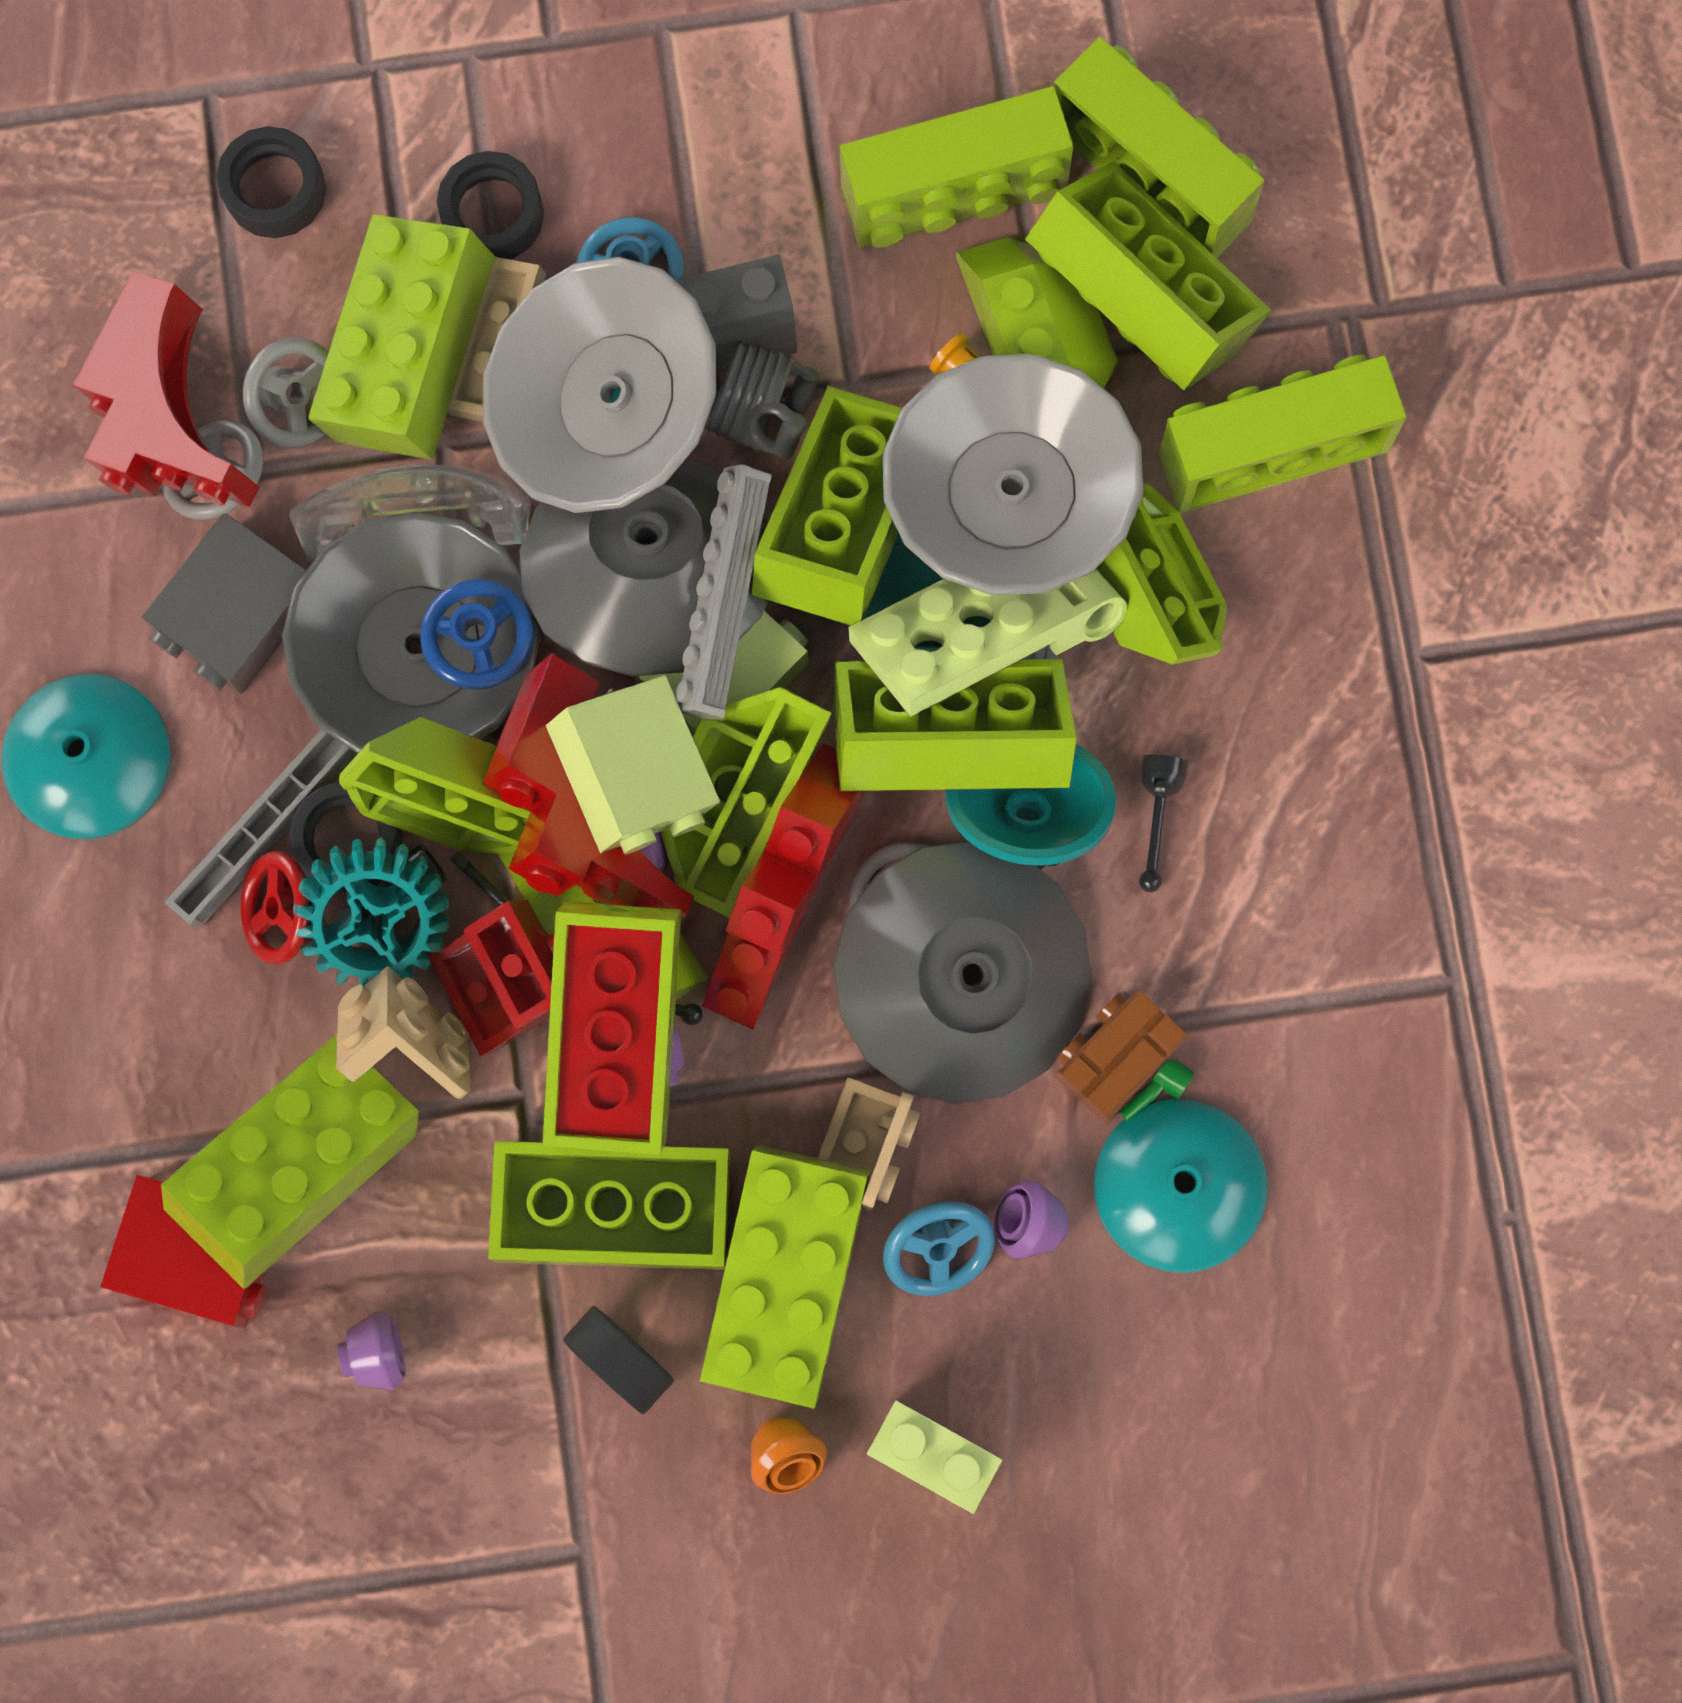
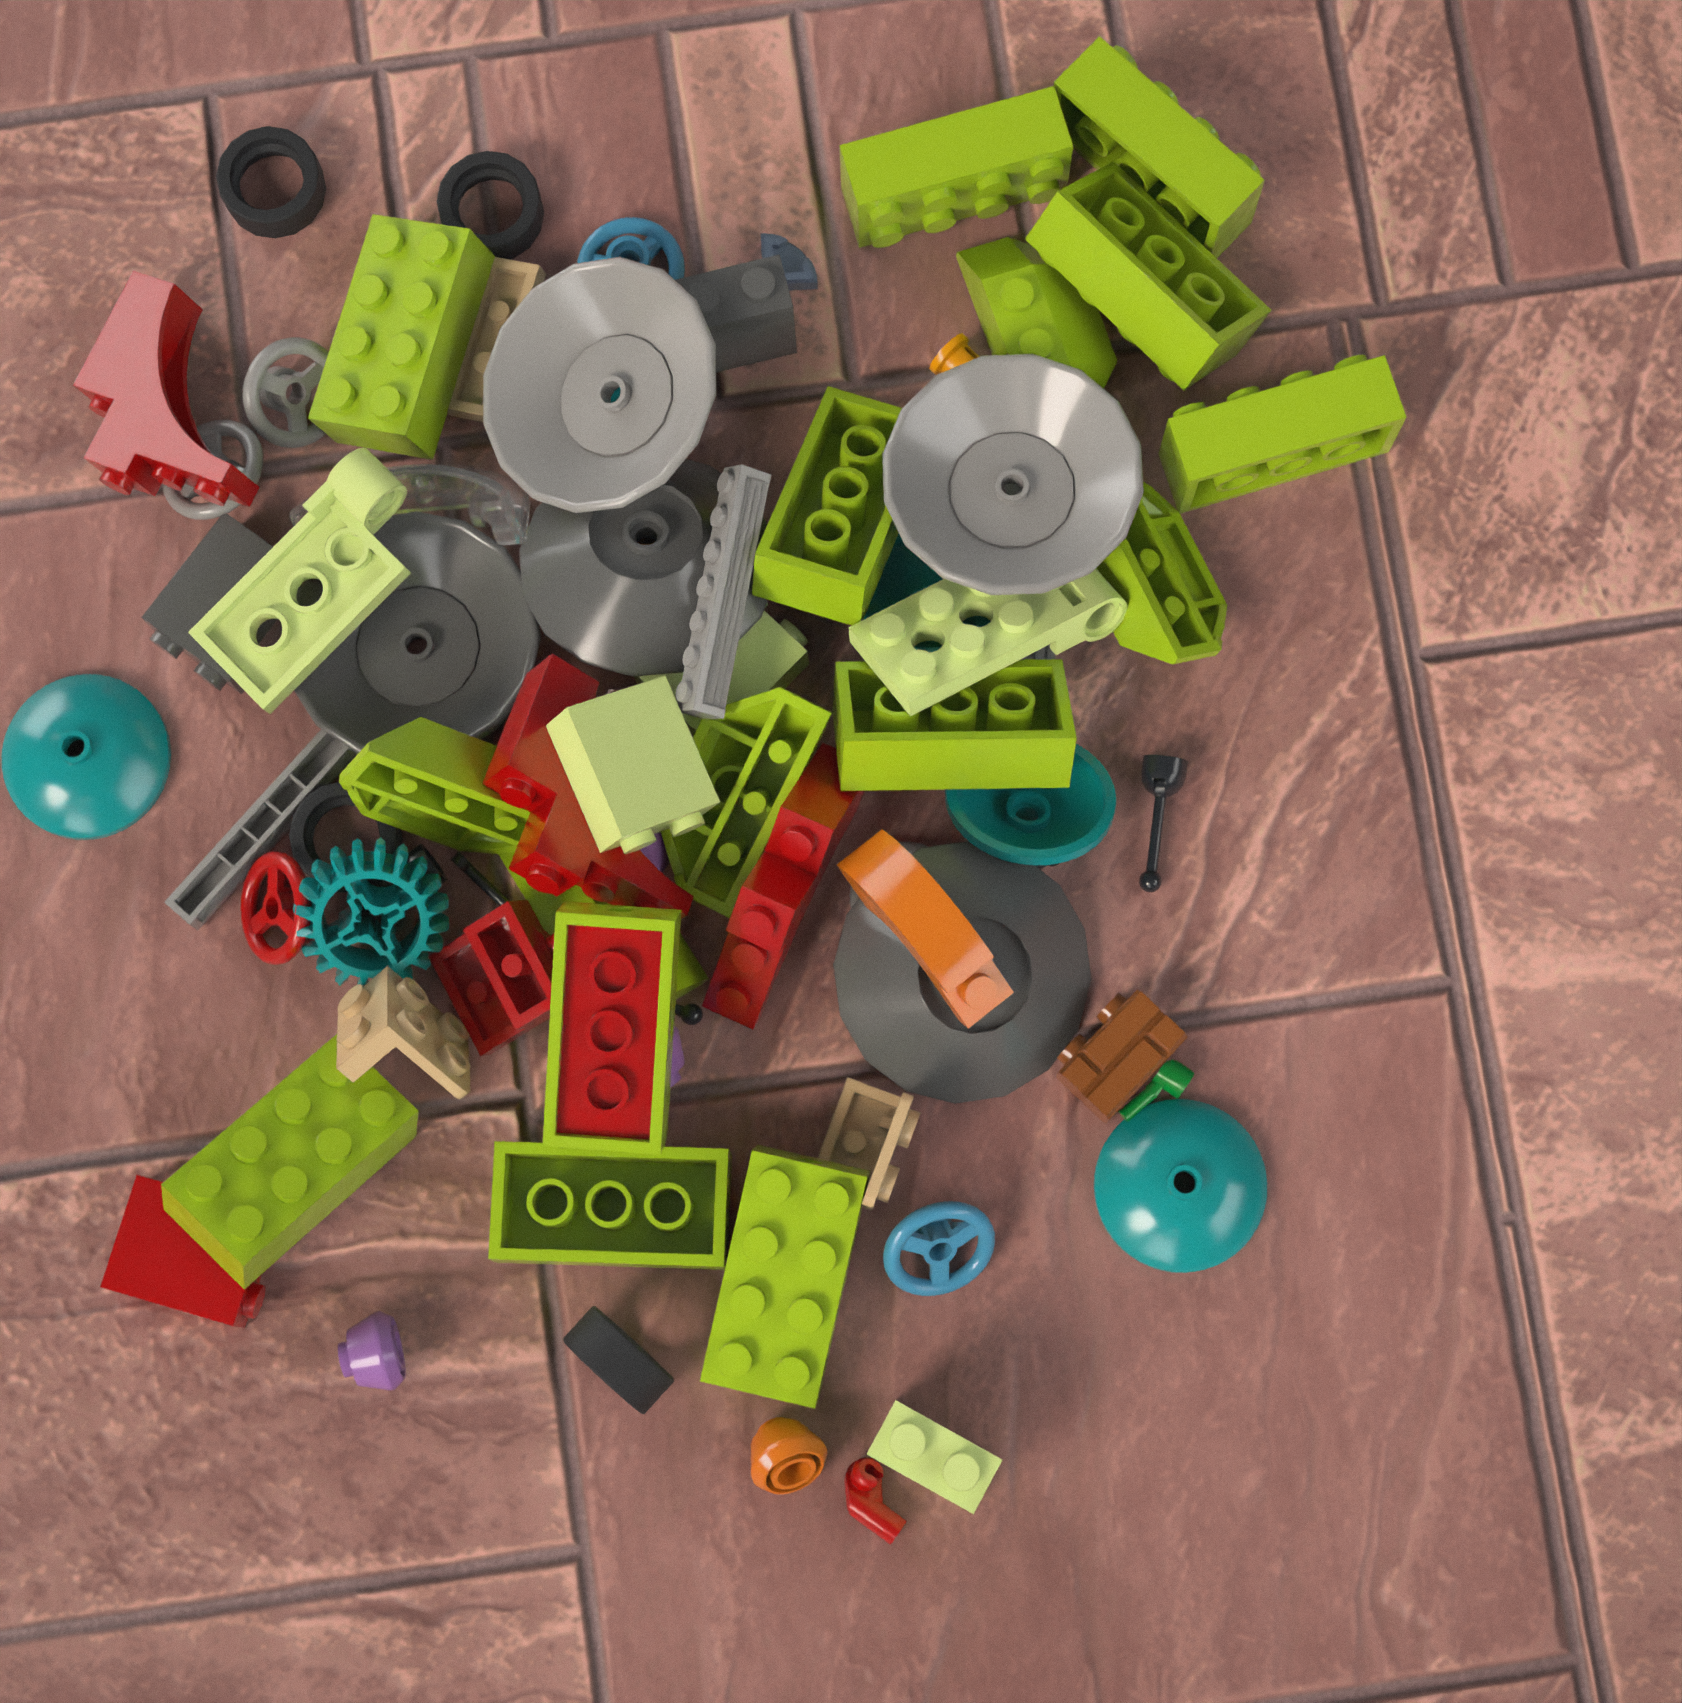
(327, 544): none -> yellowish green hinge
(476, 614): blue piece -> none
(754, 392): dark grey piece -> none
(797, 267): none -> sand blue tile
(865, 1499): none -> red arm
(928, 925): none -> orange arch
(1029, 1220): medium lavender cone -> none

